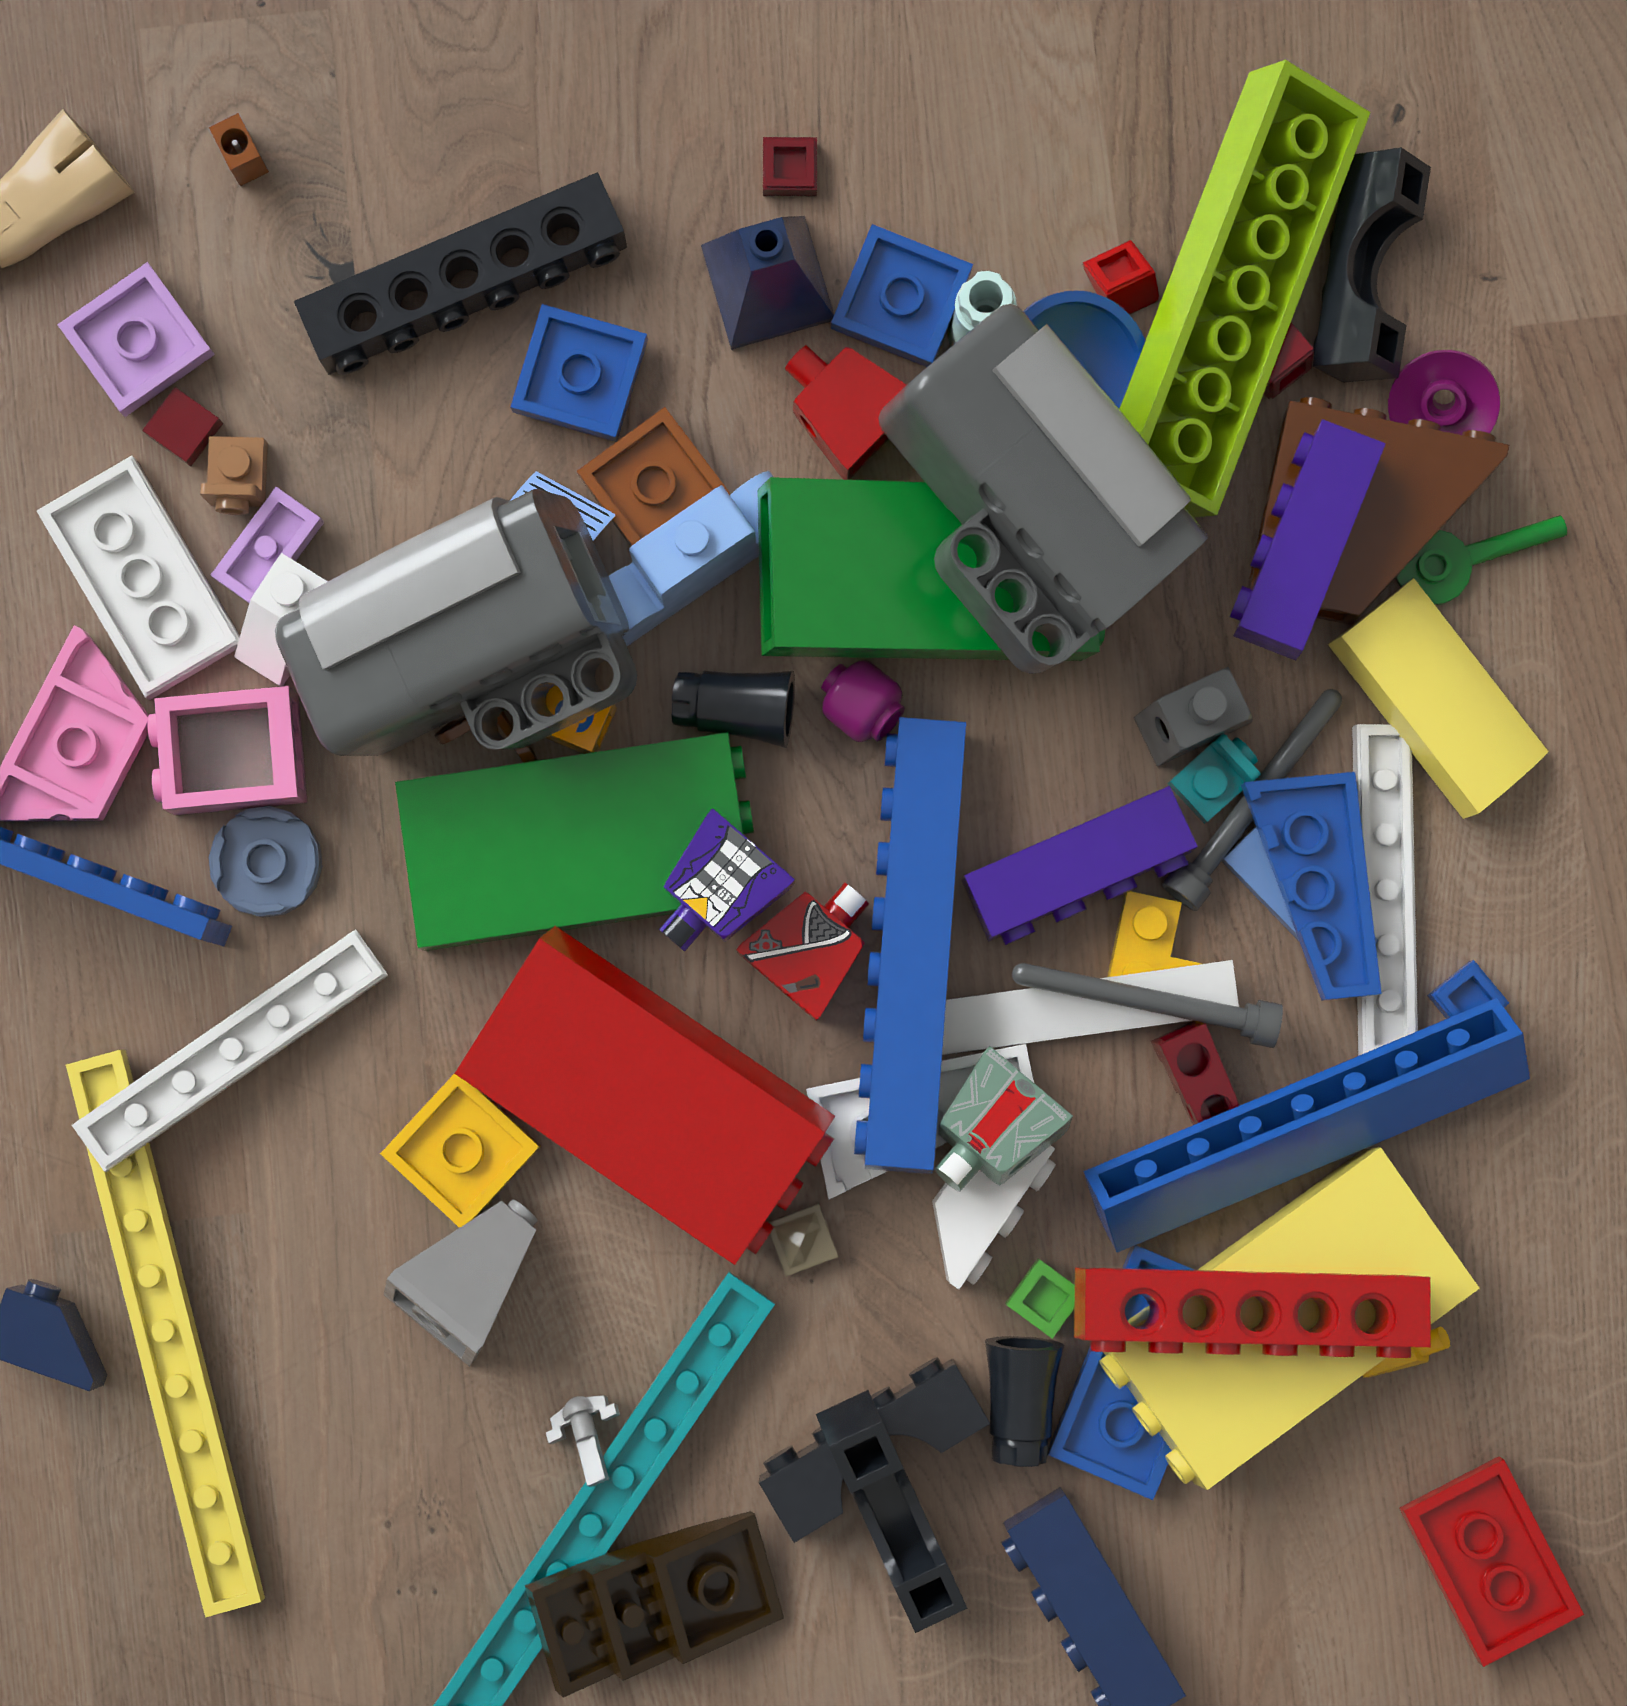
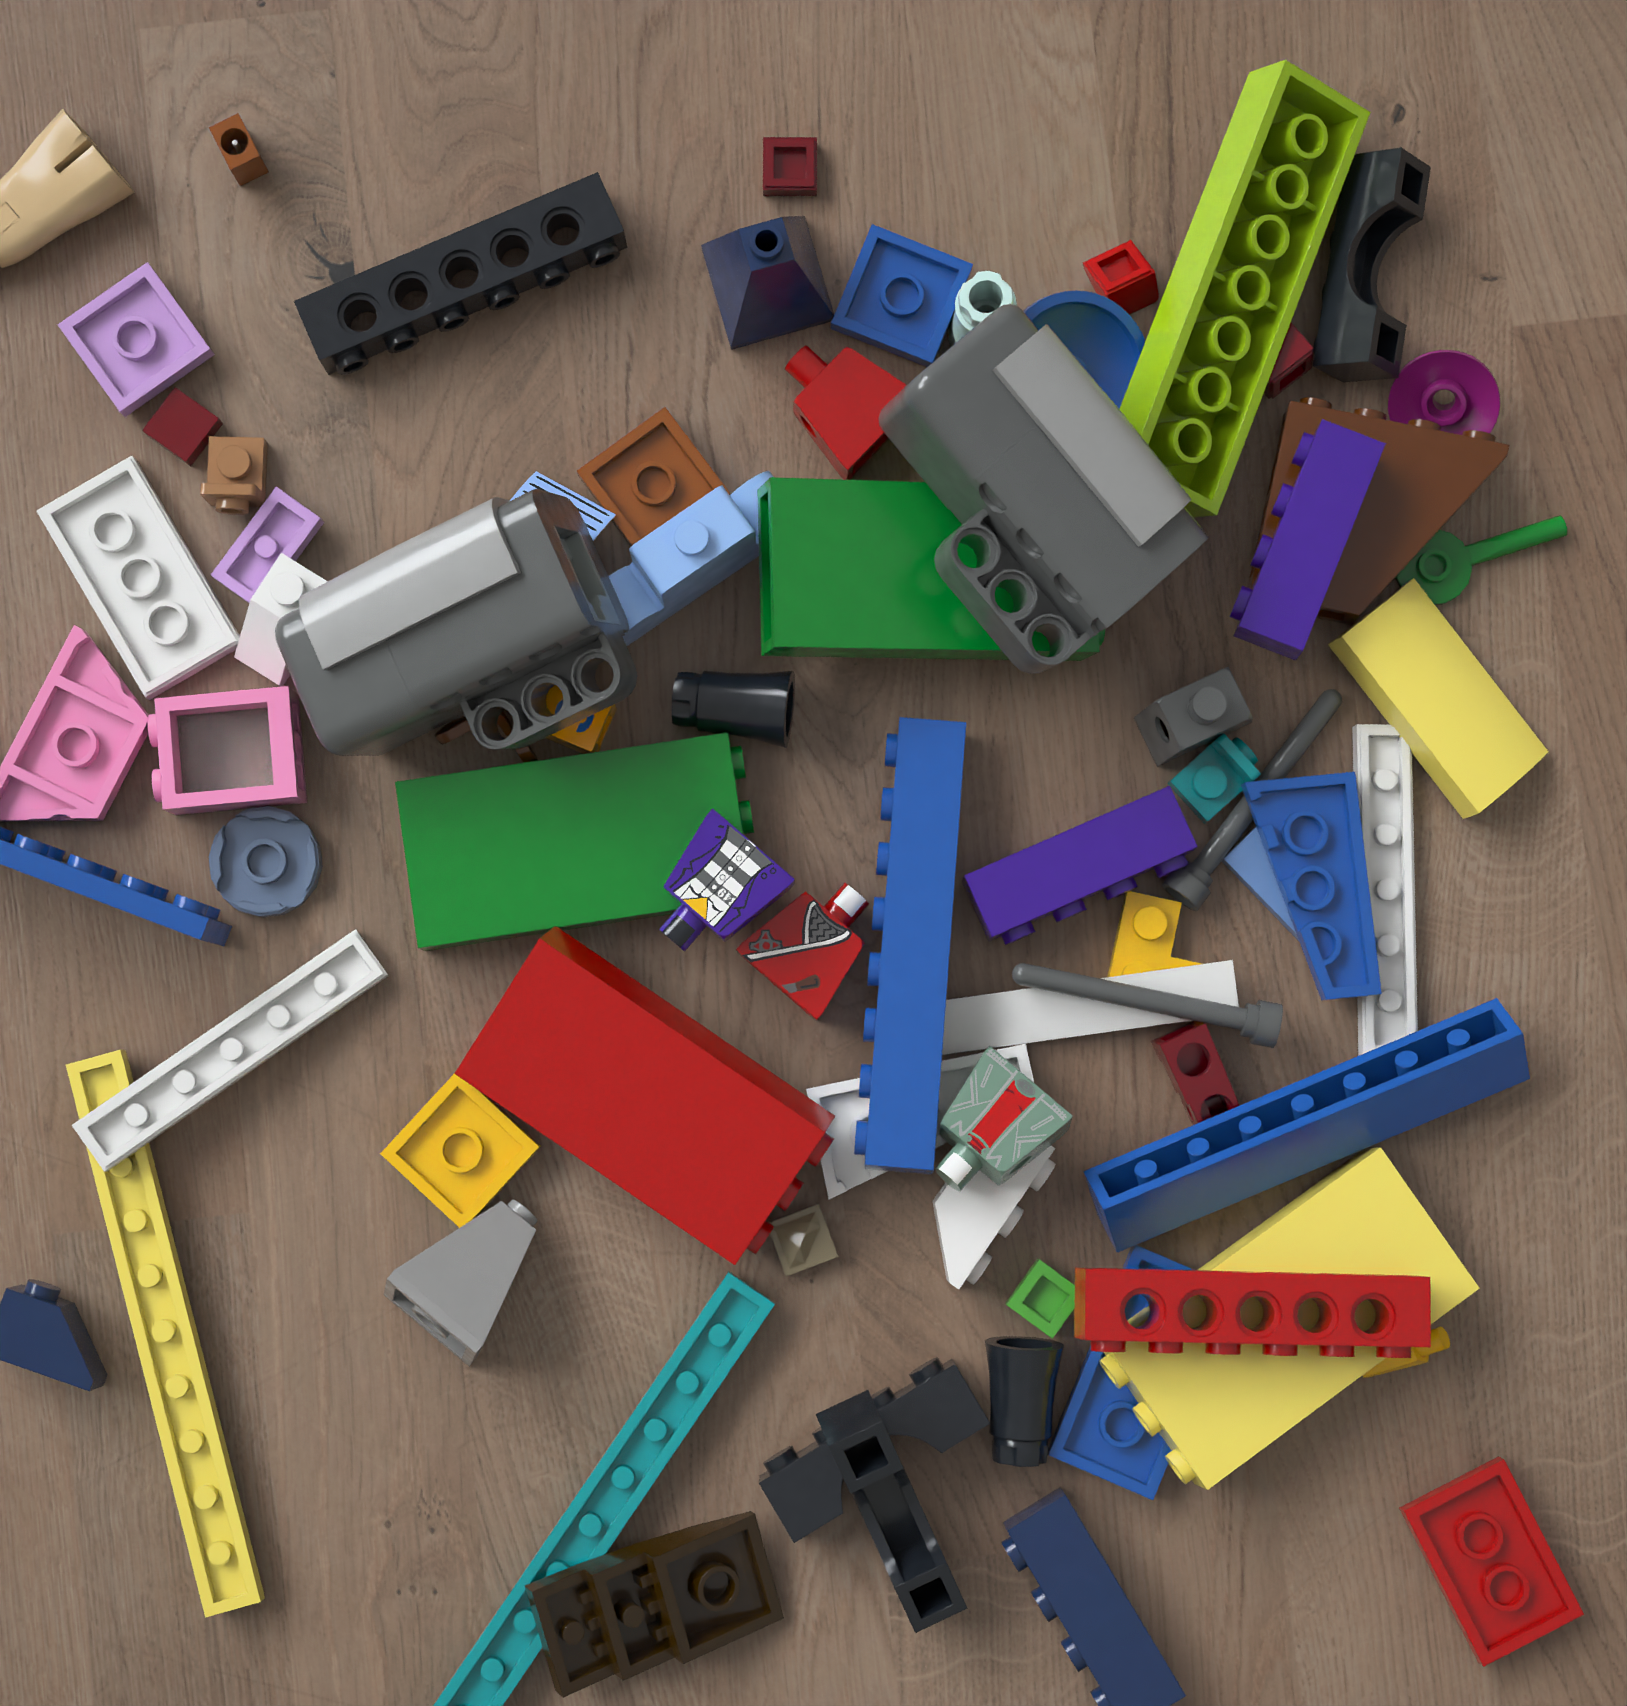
(579, 373): blue plate -> none
(579, 1414): piece -> none
(862, 701): magenta head -> none
(1465, 990): blue tile -> none

